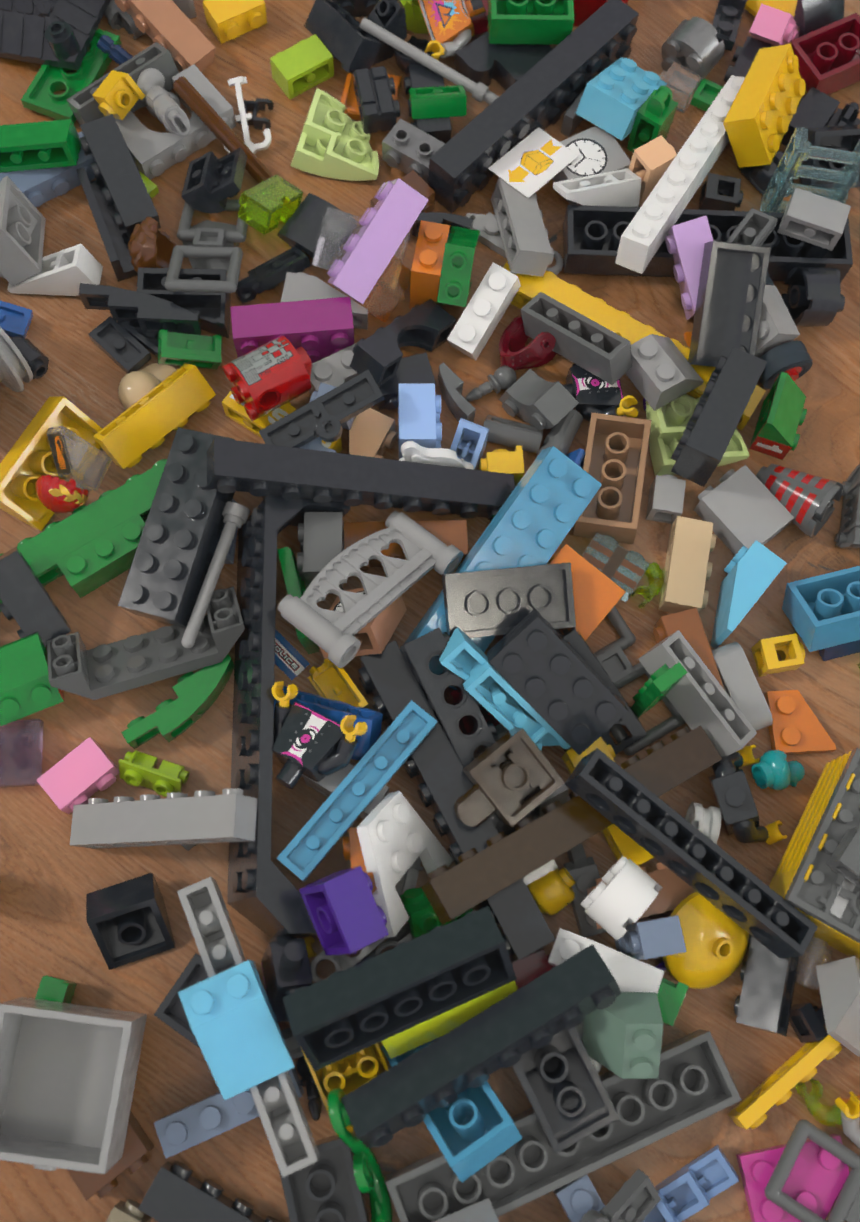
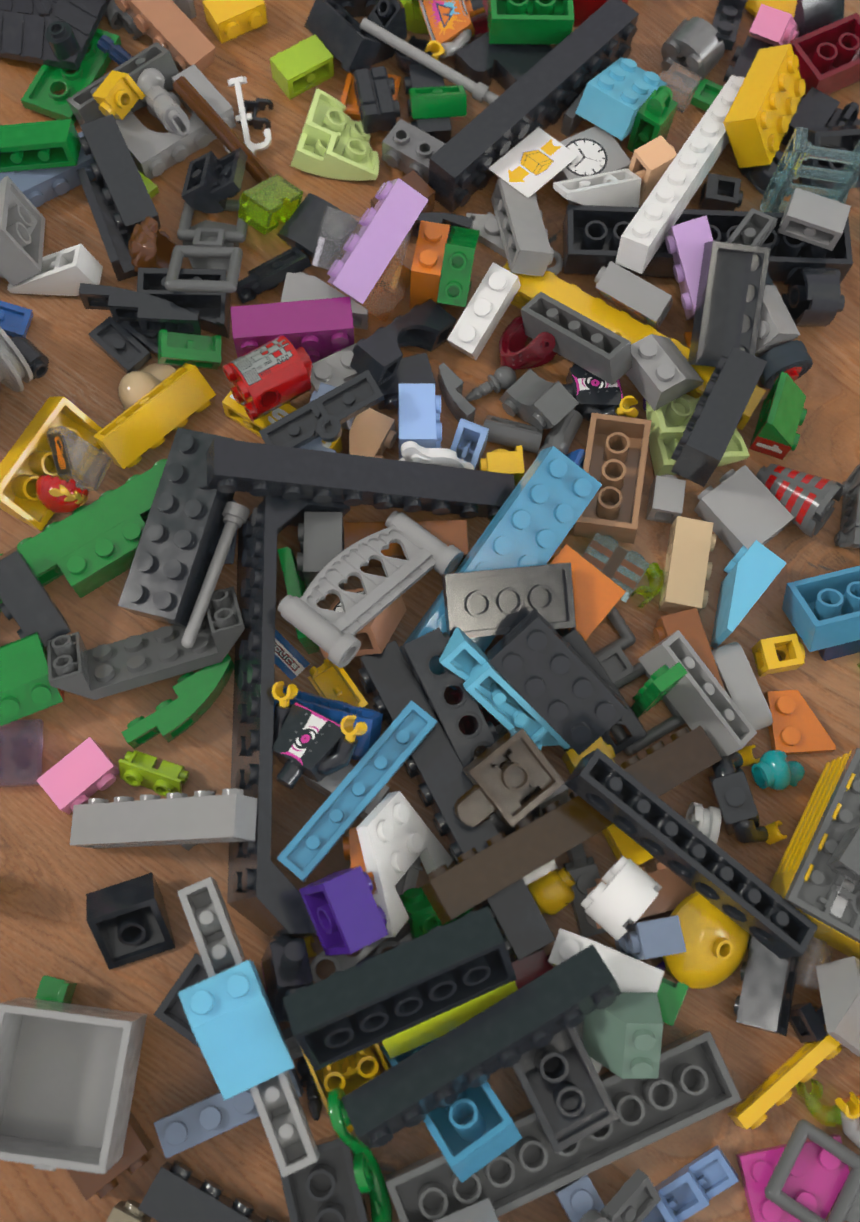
(633, 294): none -> light grey brick

